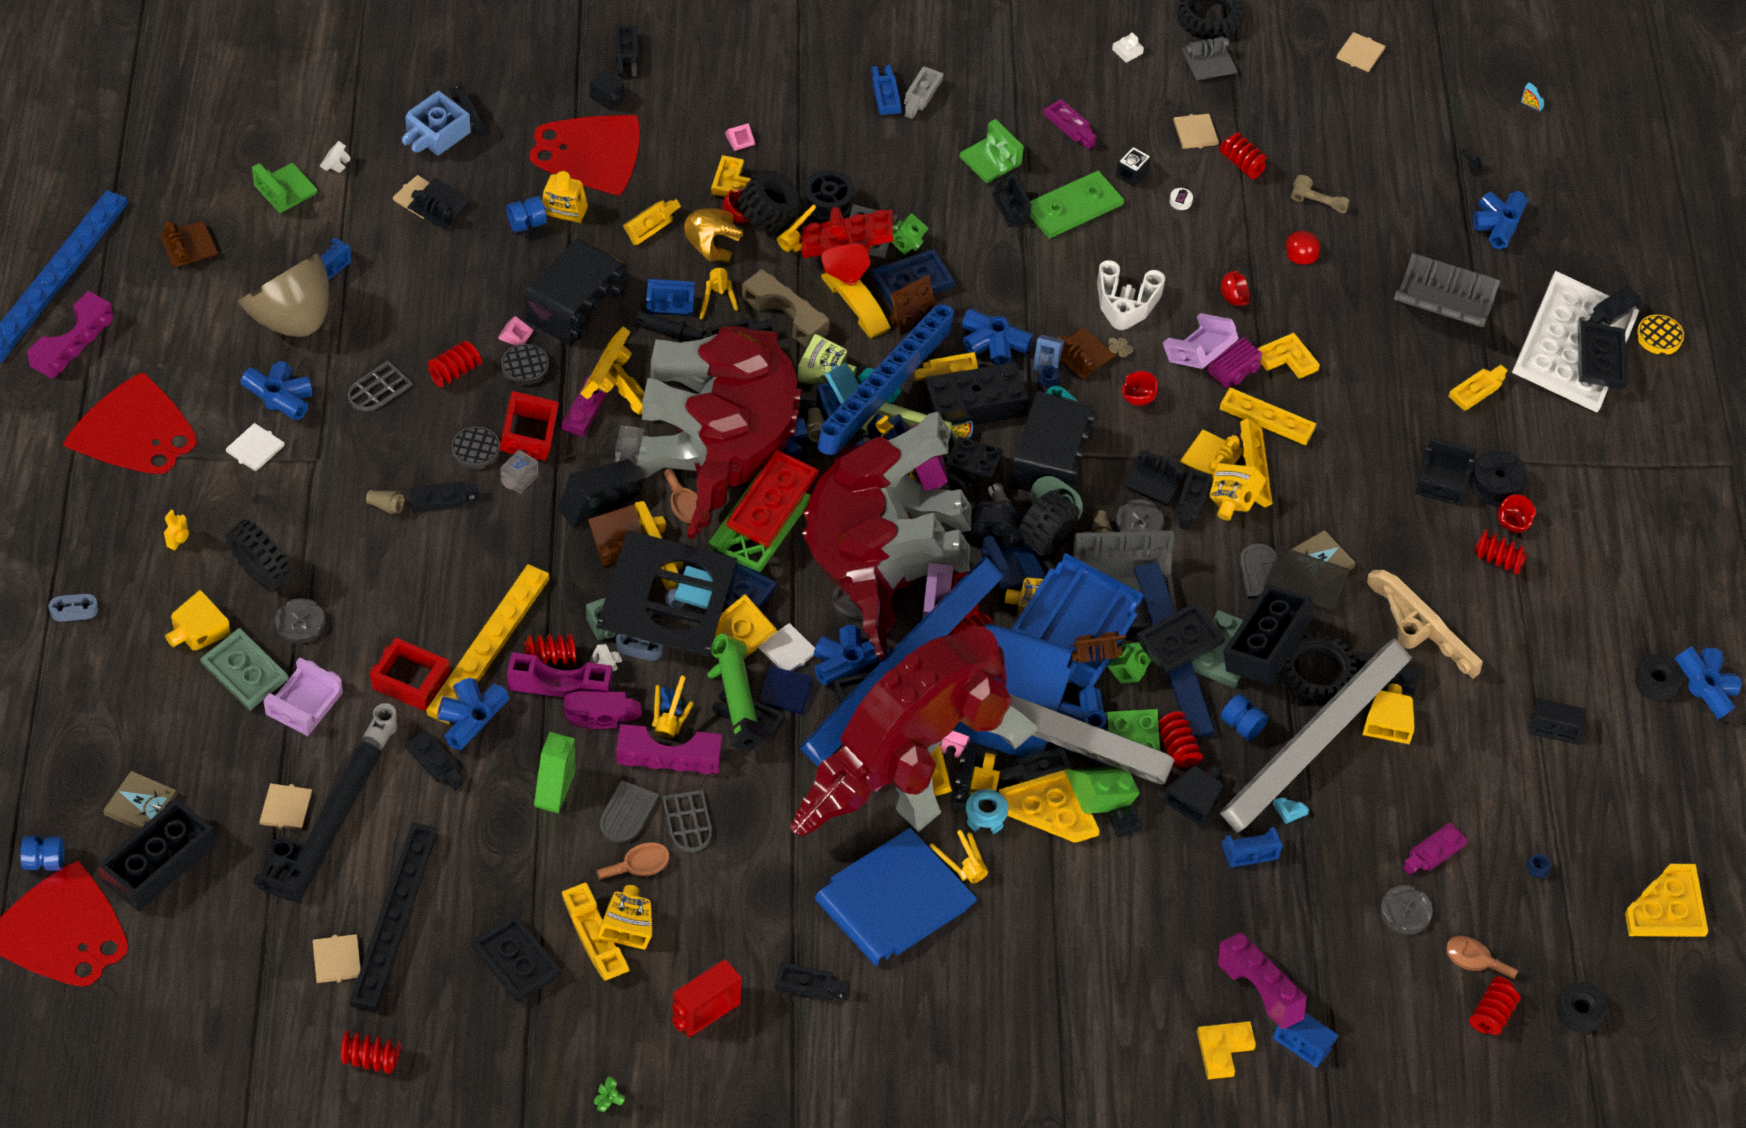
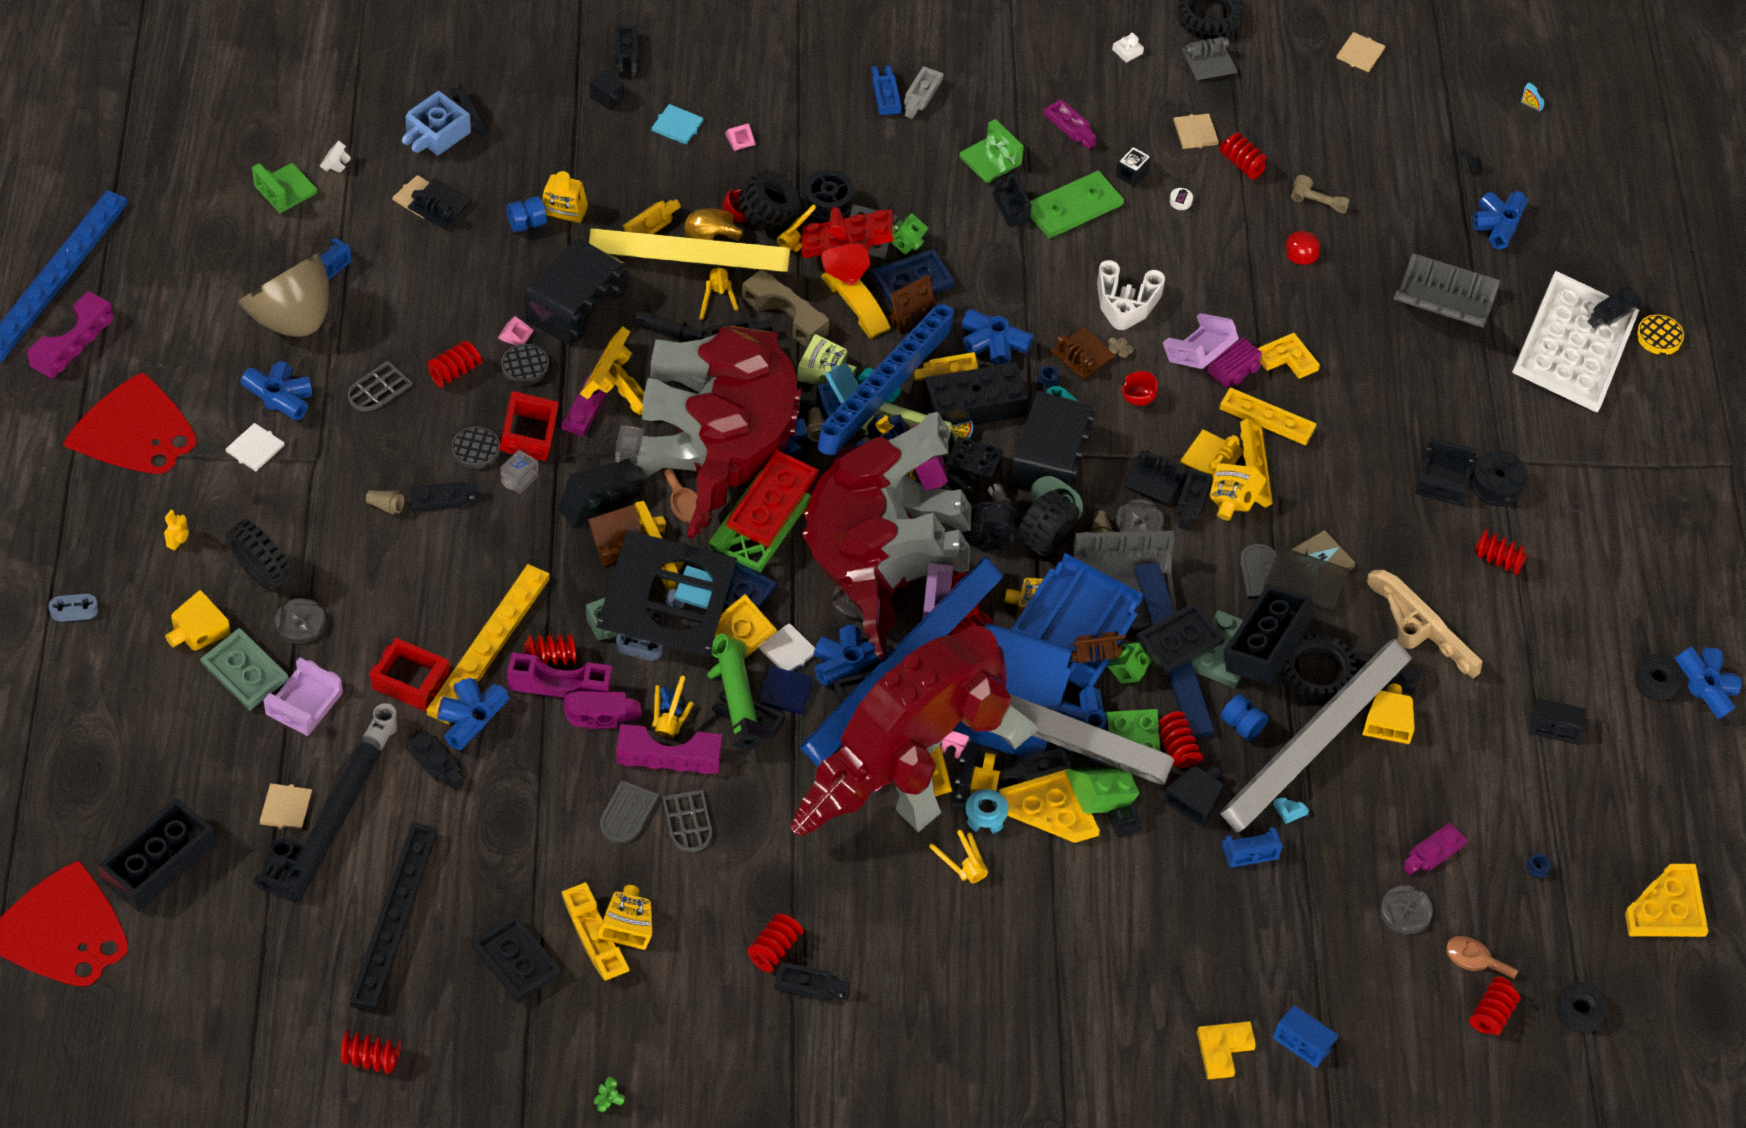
(43, 853): blue wheel -> none
(138, 800): dark tan tile -> none
(187, 243): reddish brown hinge -> none
(336, 958): tan piece -> none
(555, 772): bright green slope -> none
(598, 150): red piece -> none
(603, 656): white tile -> none
(639, 861): nougat piece -> none
(670, 297): blue hinge -> none
(677, 124): none -> medium azure piece
(691, 250): none -> light yellow beam
(706, 998): red window -> none
(729, 176): yellow plate -> none
(773, 941): none -> red piece
(894, 897): blue piece -> none
(1013, 563): dark blue bracket -> none
(1047, 352): medium blue slope -> none
(1235, 289): red hair -> none
(1280, 996): magenta arch -> none
(1478, 387): yellow hinge -> none
(1516, 513): red hair -> none
(1602, 355): black plate -> none

